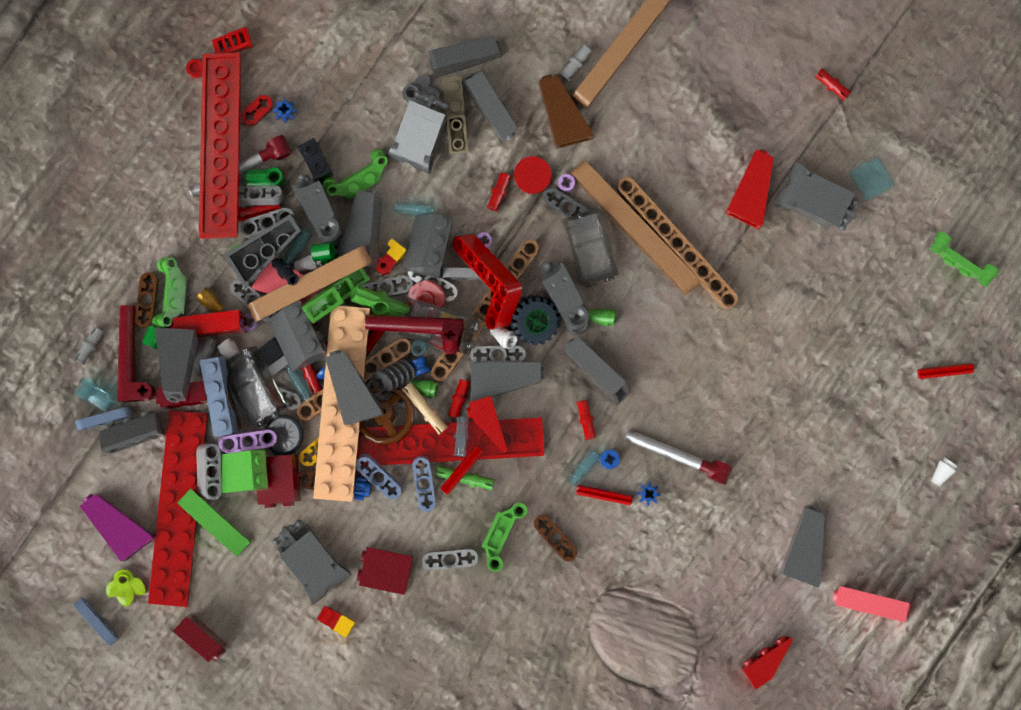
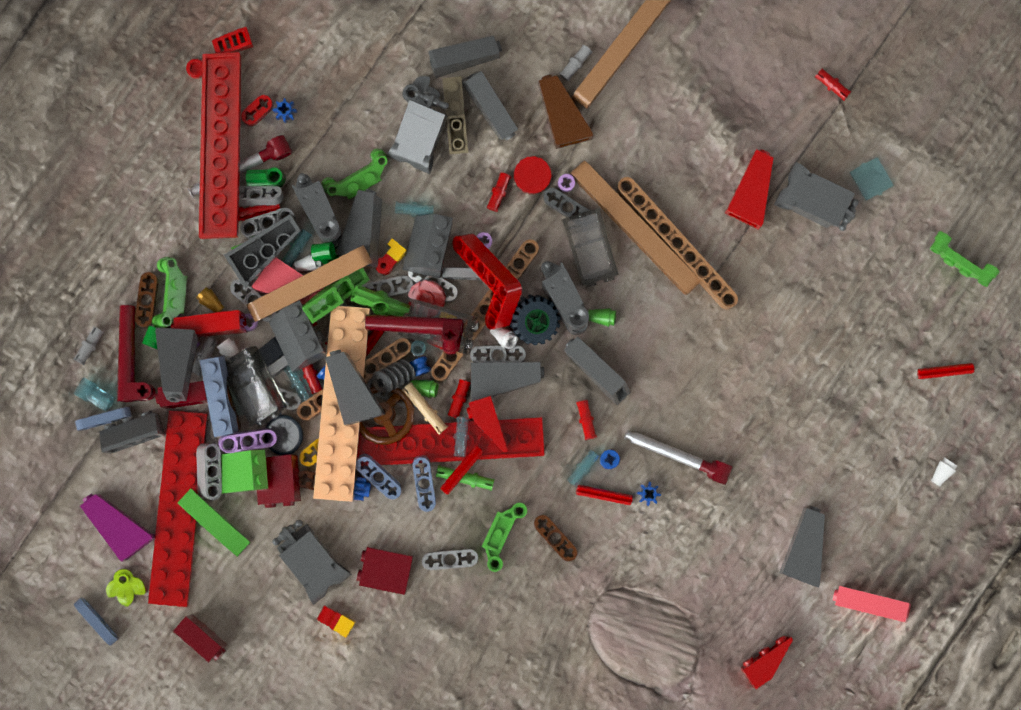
(285, 271): black pin -> none
(315, 160): black brick -> none

